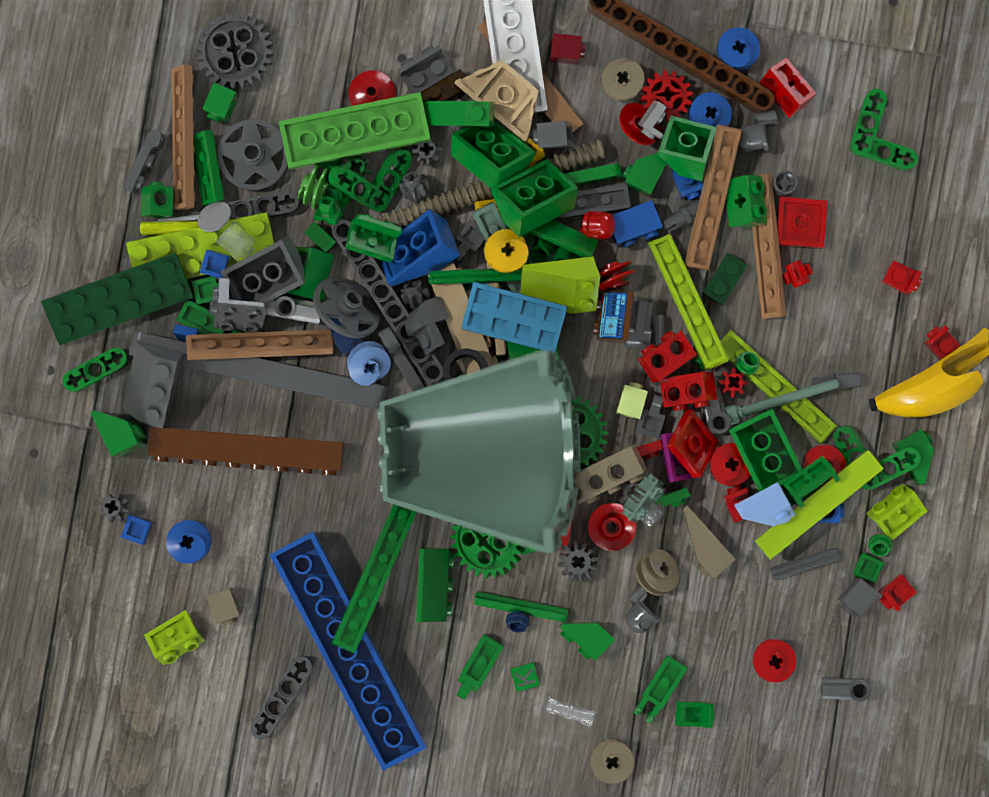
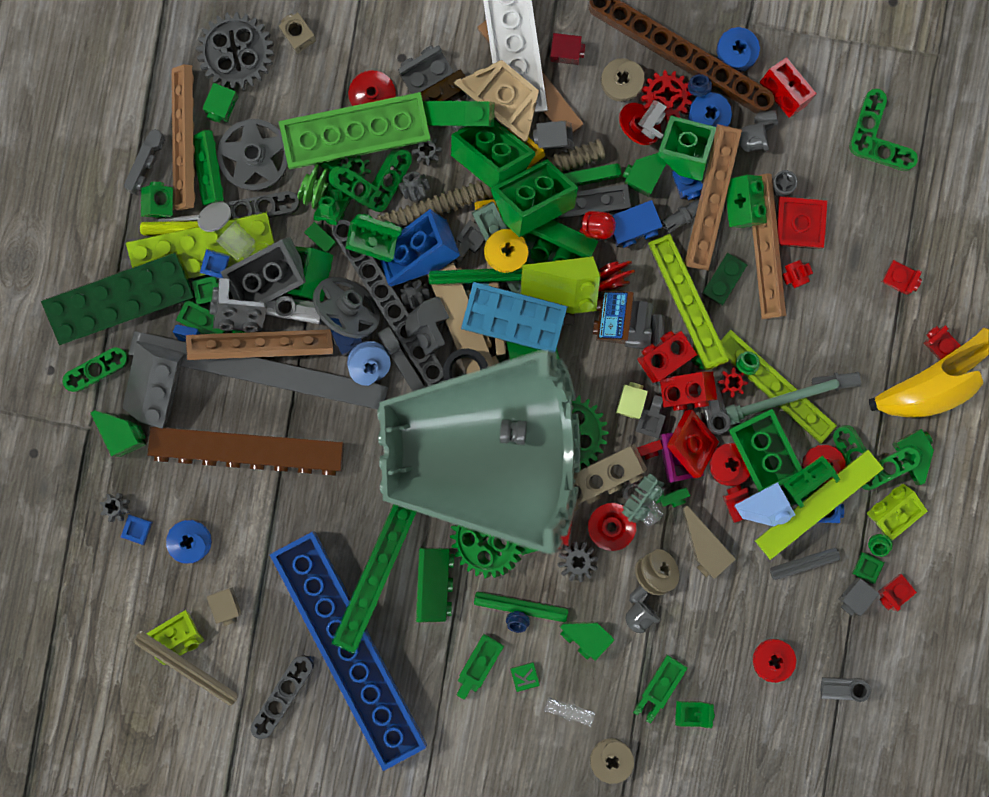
(185, 668): none -> dark tan axle
(301, 41): none -> dark tan brick
(519, 431): none -> dark grey wheel
(699, 85): none -> dark blue plate

